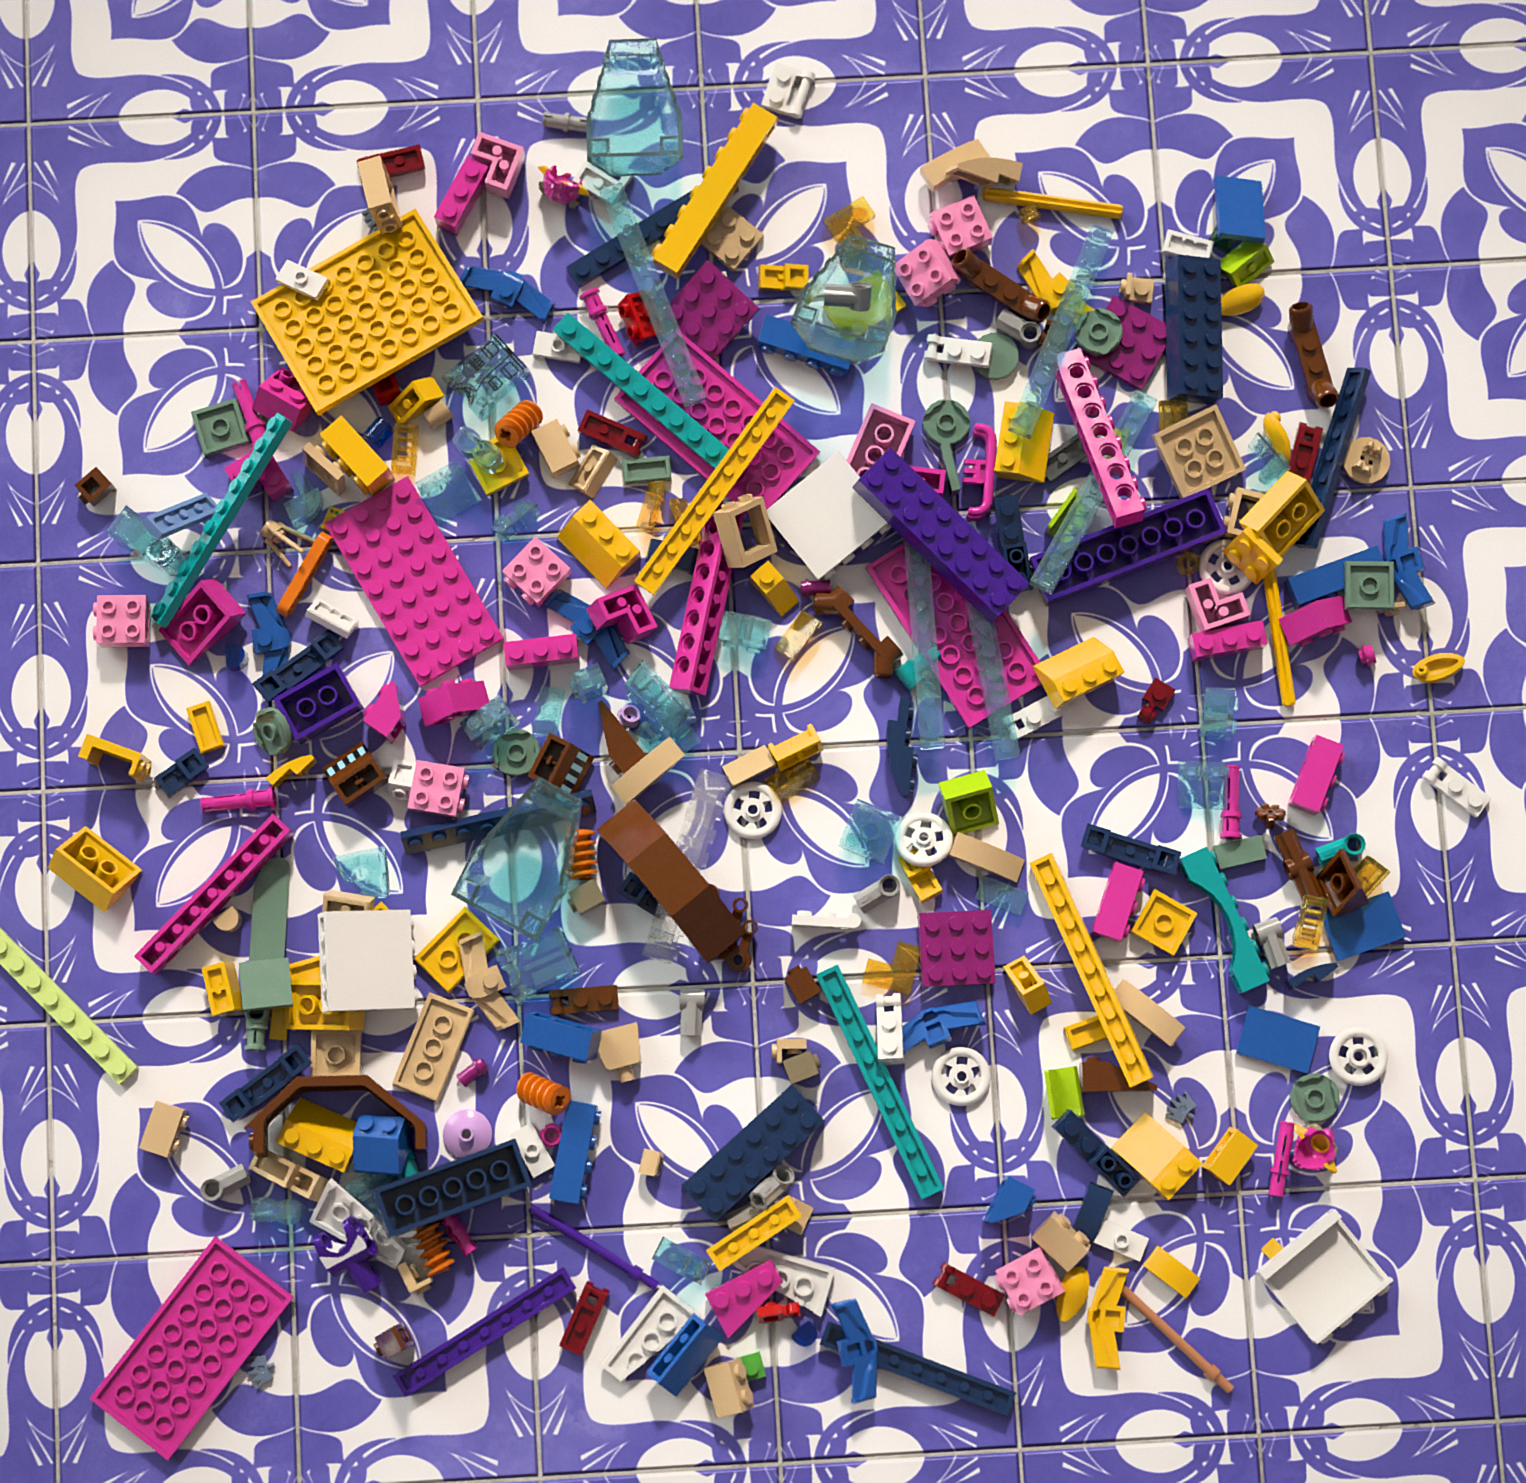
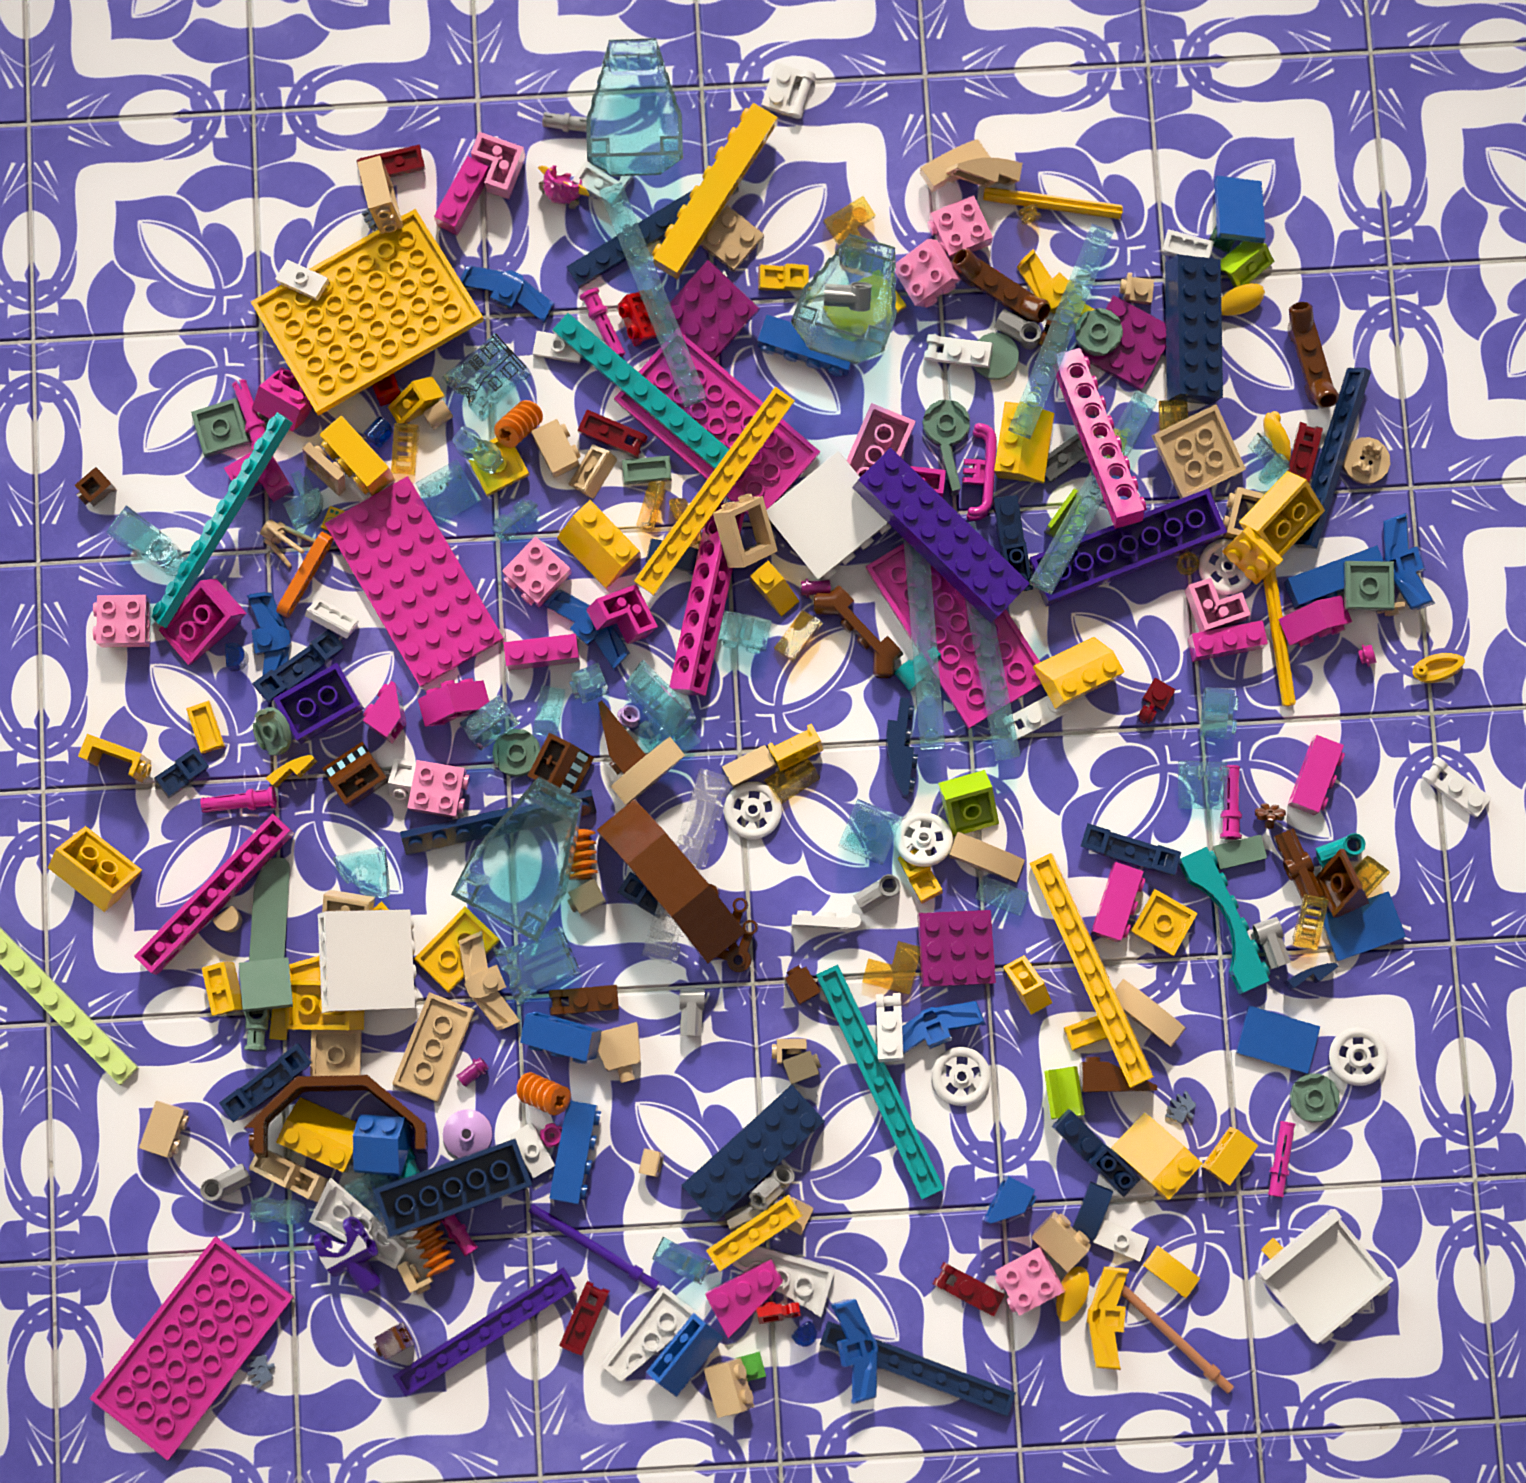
(180, 516): medium blue plate -> none
(1315, 1148): dark pink hair -> none

